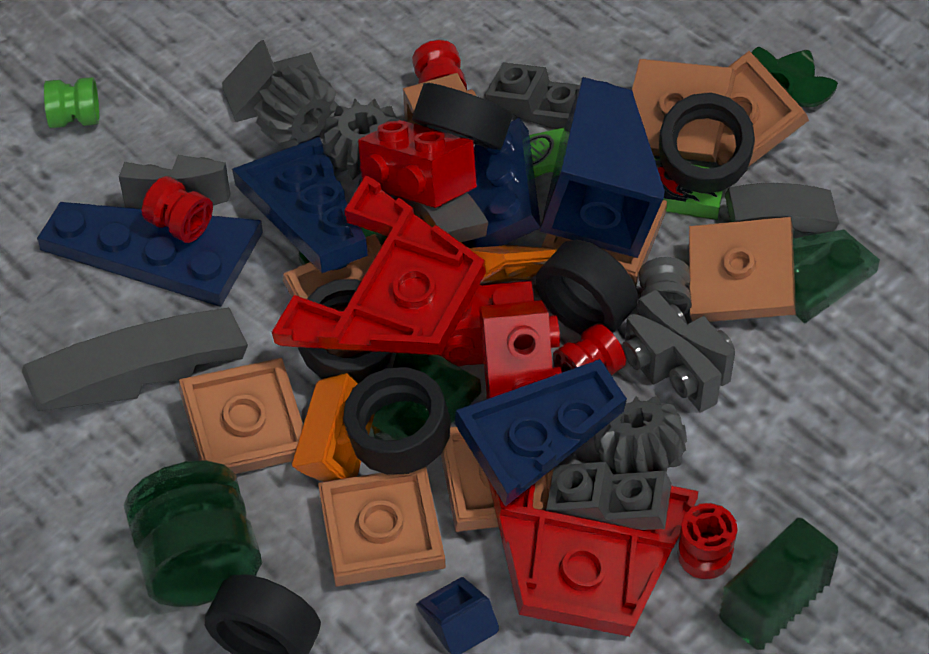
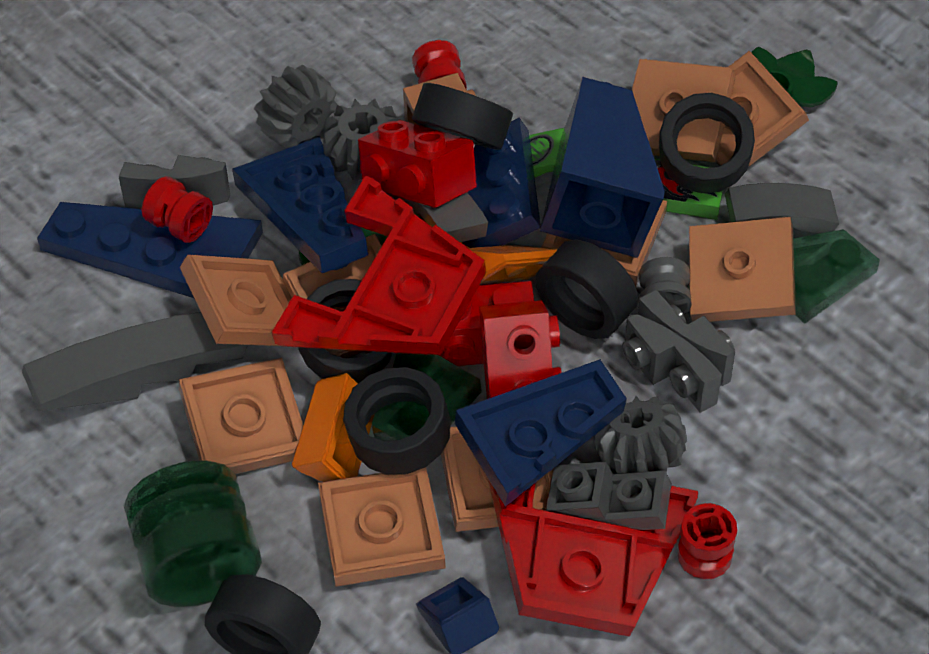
(68, 102): bright green wheel -> none
(237, 297): none -> nougat plate
(255, 74): dark grey slope -> none
(532, 95): dark grey slope -> none
(594, 344): red wheel -> none
(778, 583): clear green brick -> none

